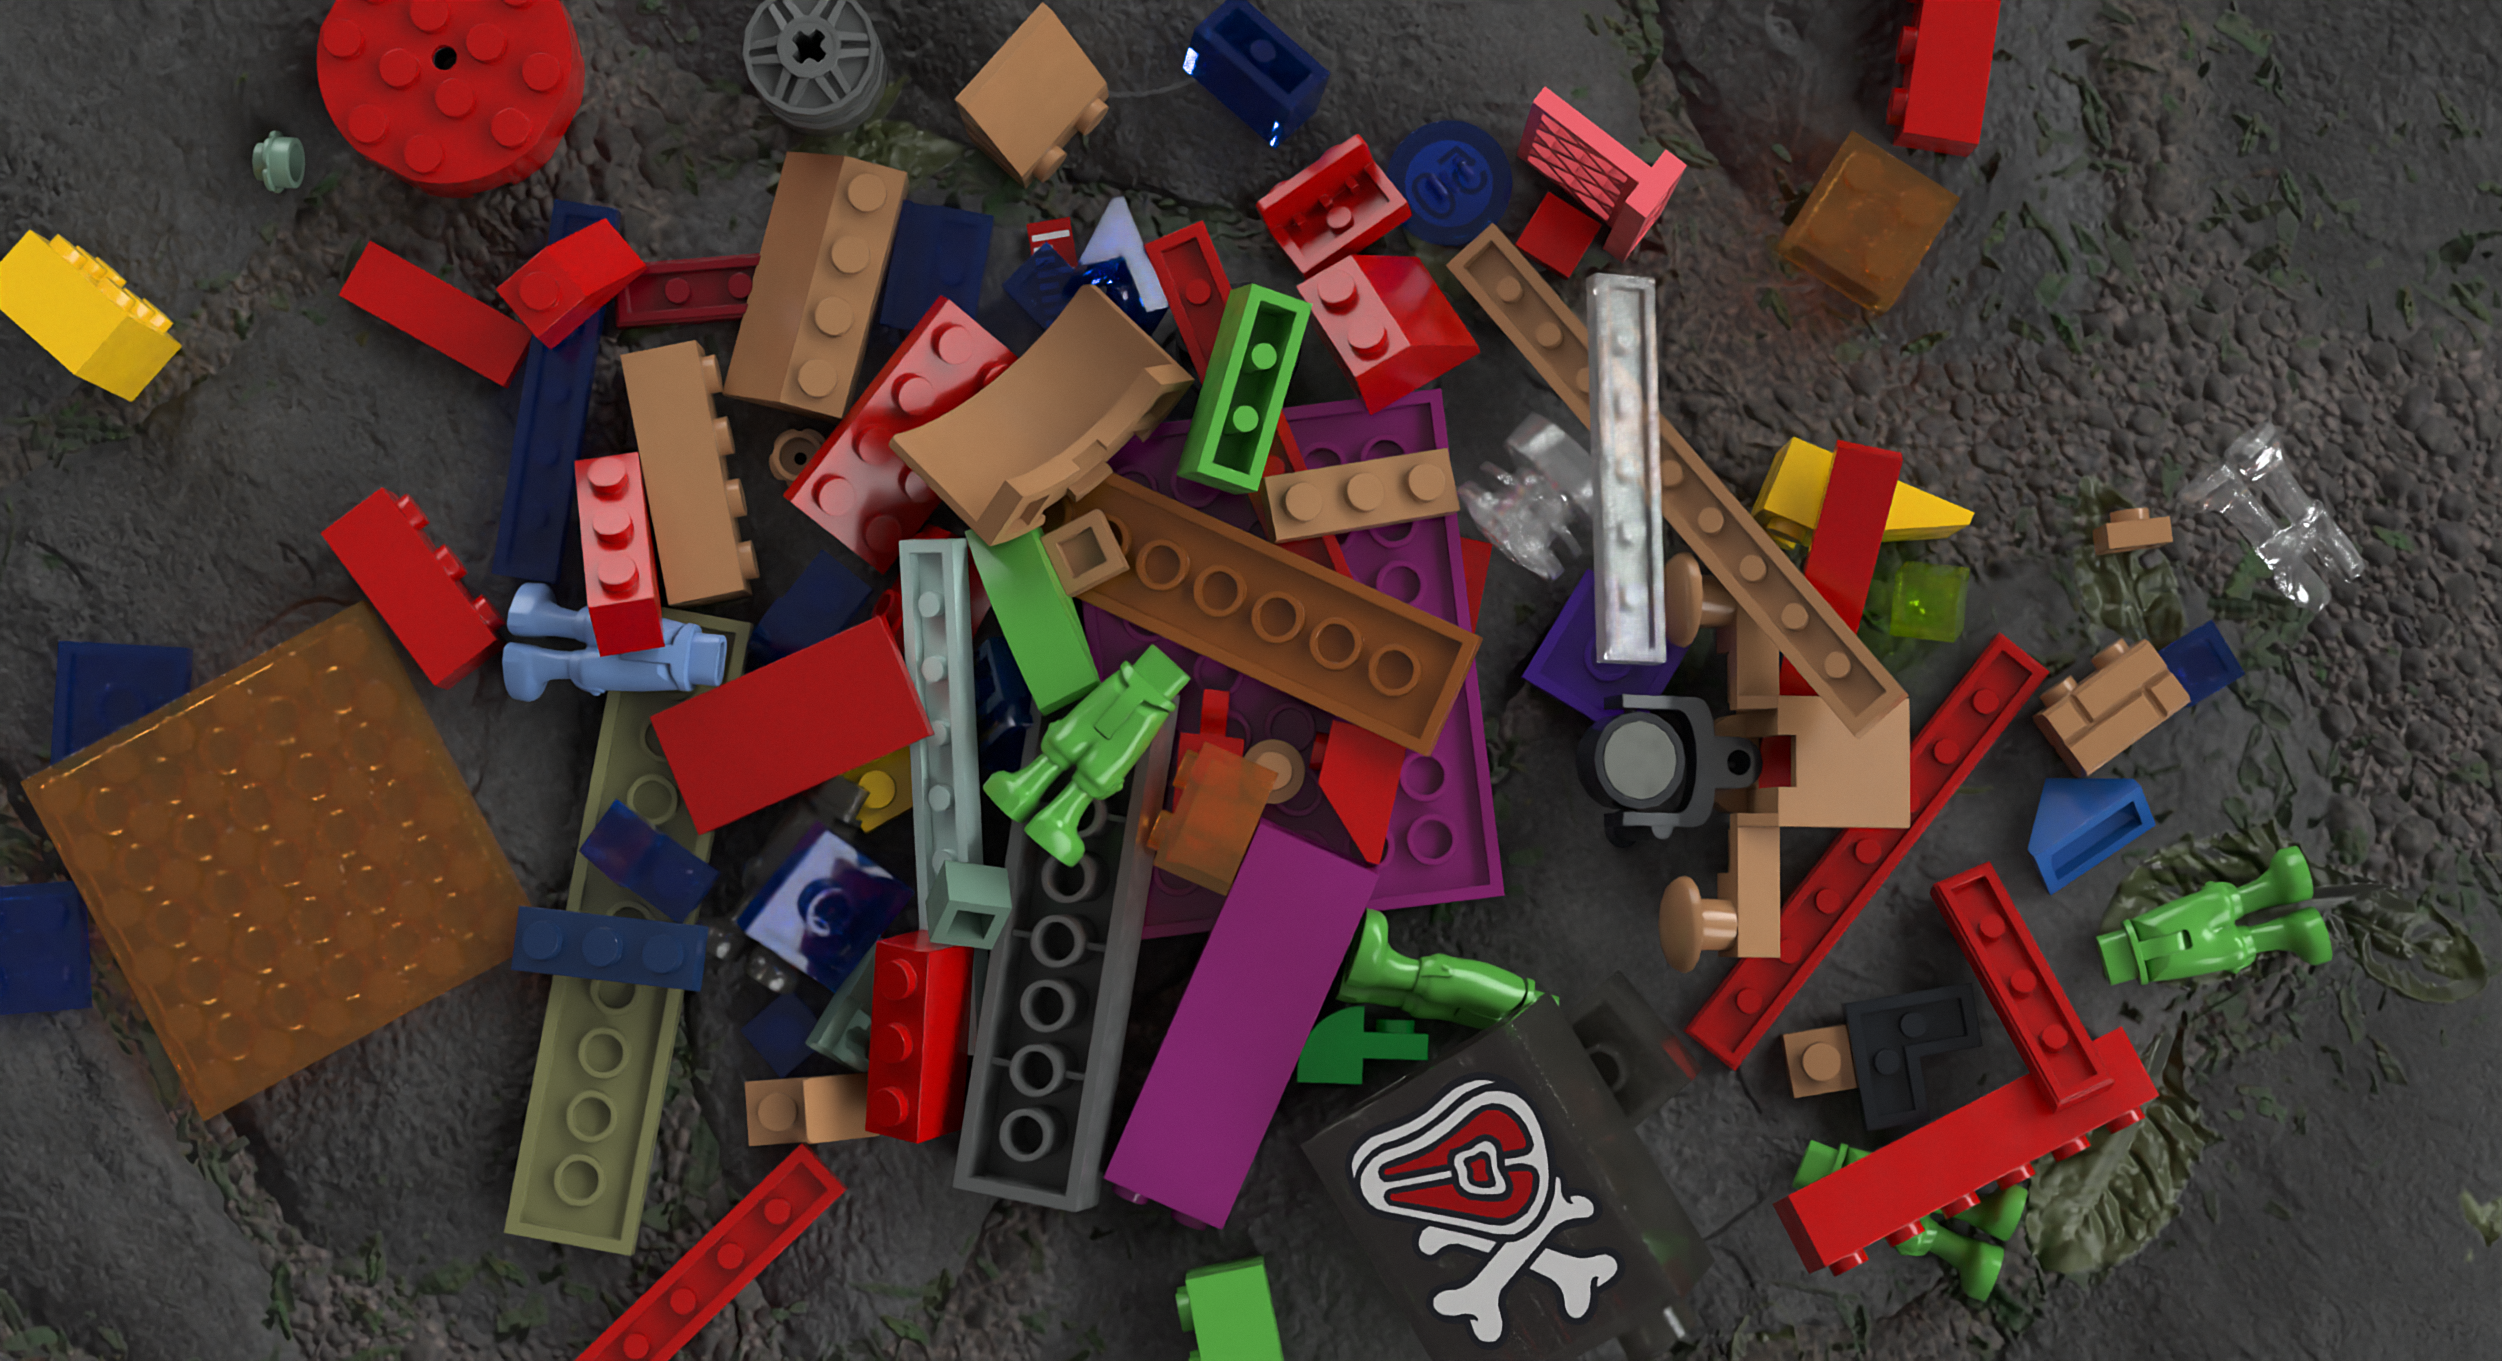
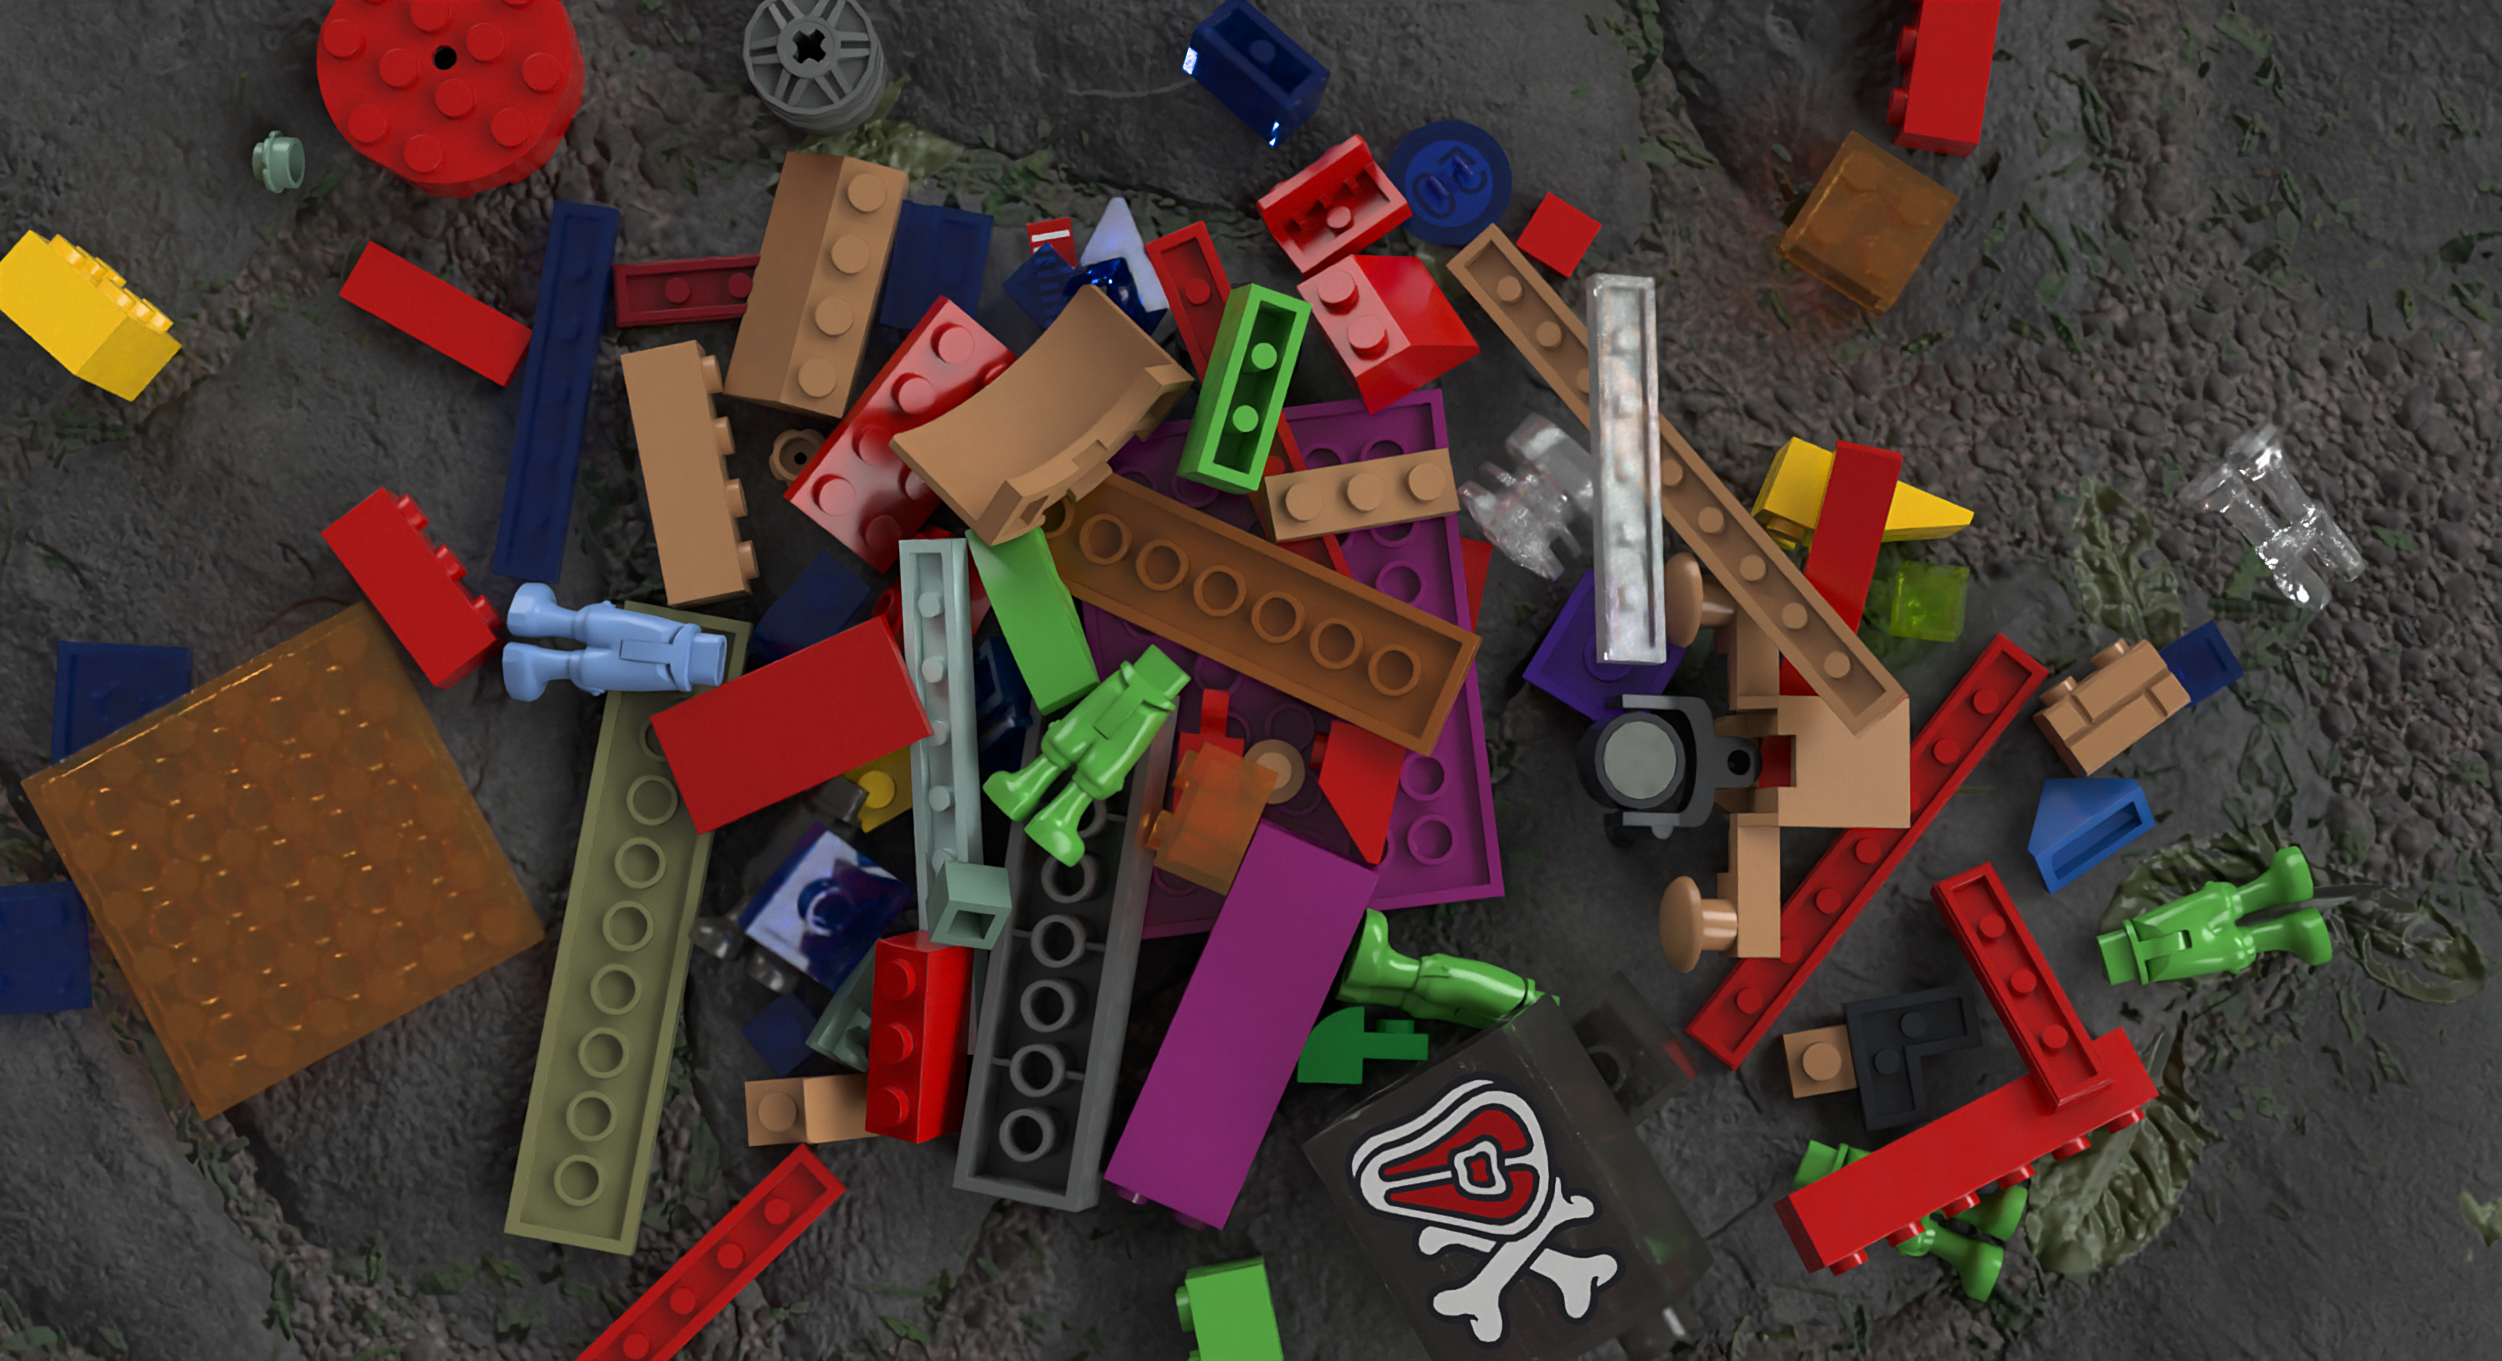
(571, 281): red slope -> none
(610, 948): dark blue plate -> none
(619, 554): brick -> none
(649, 862): clear blue slope -> none
(1033, 99): medium nougat slope -> none
(1084, 553): medium nougat plate -> none
(1598, 171): coral fence -> none
(2132, 532): medium nougat plate -> none

